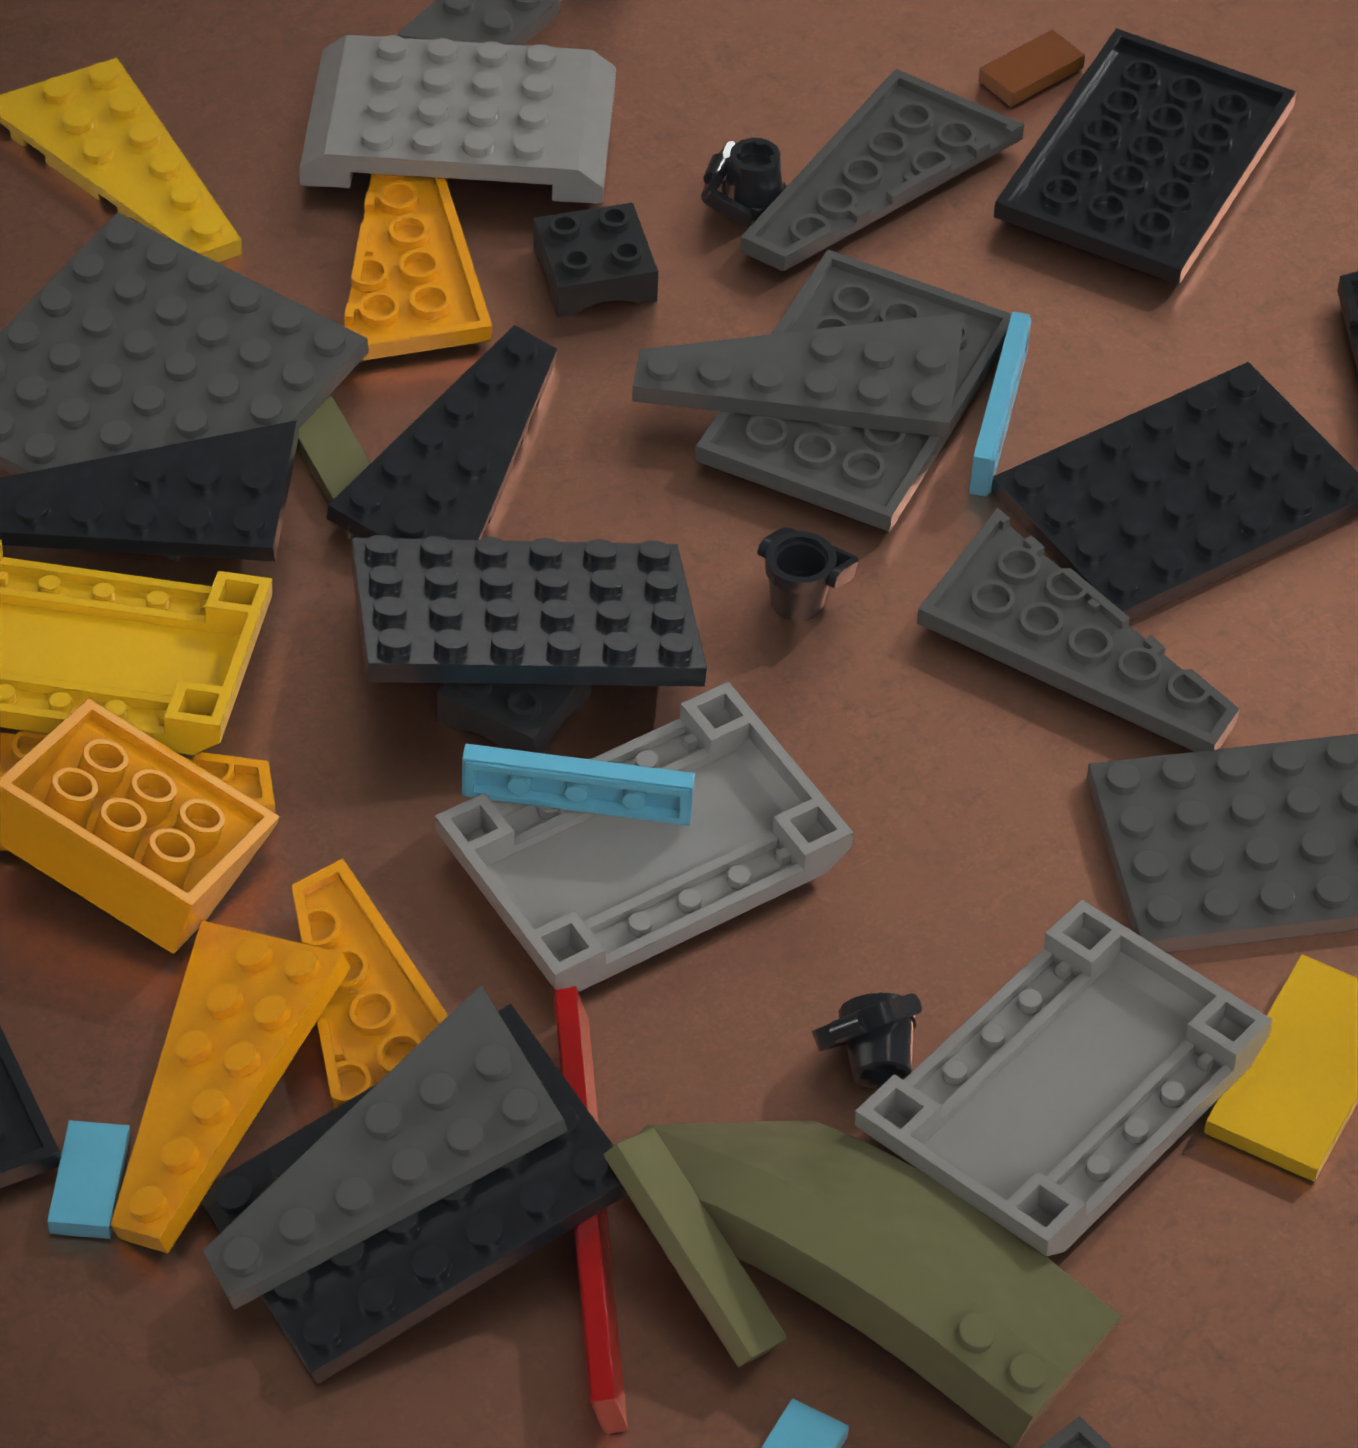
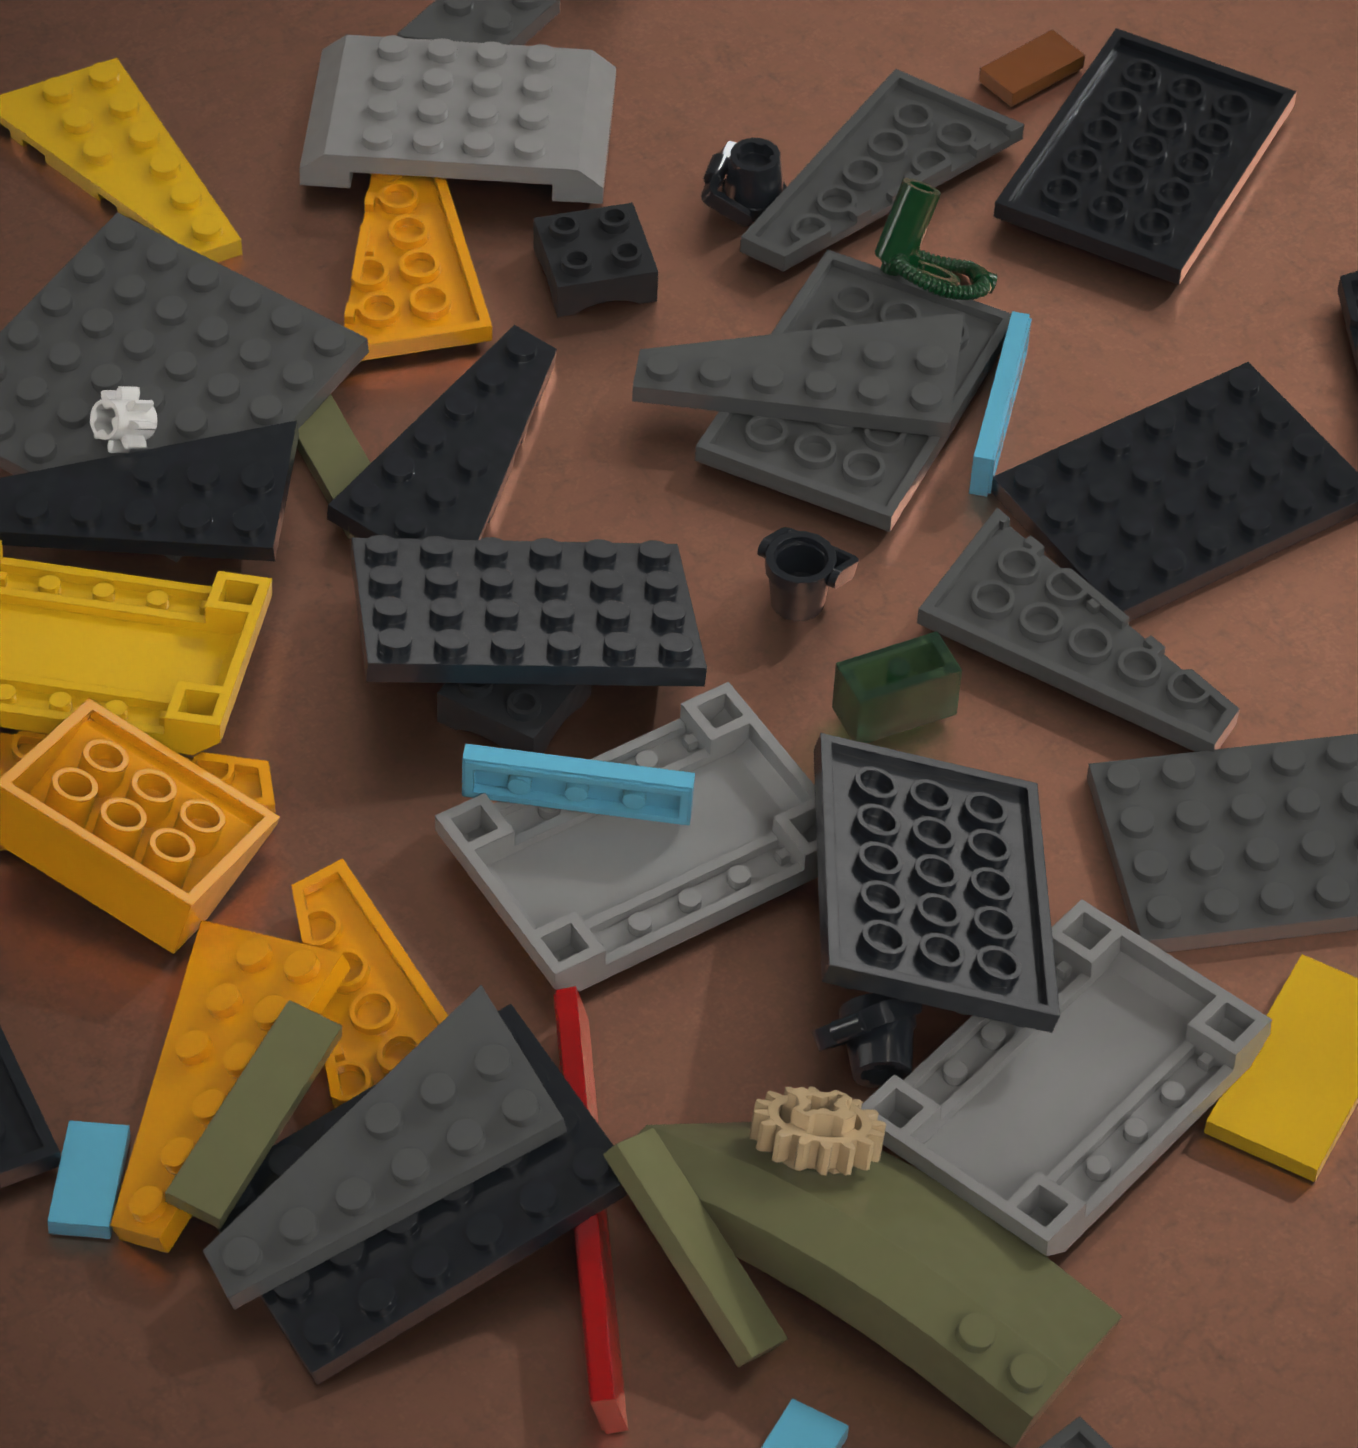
(123, 419): none -> white gear
(253, 1114): none -> olive tile
(817, 1130): none -> tan gear
(896, 688): none -> clear green brick
(902, 254): none -> dark green piece
(933, 884): none -> black plate

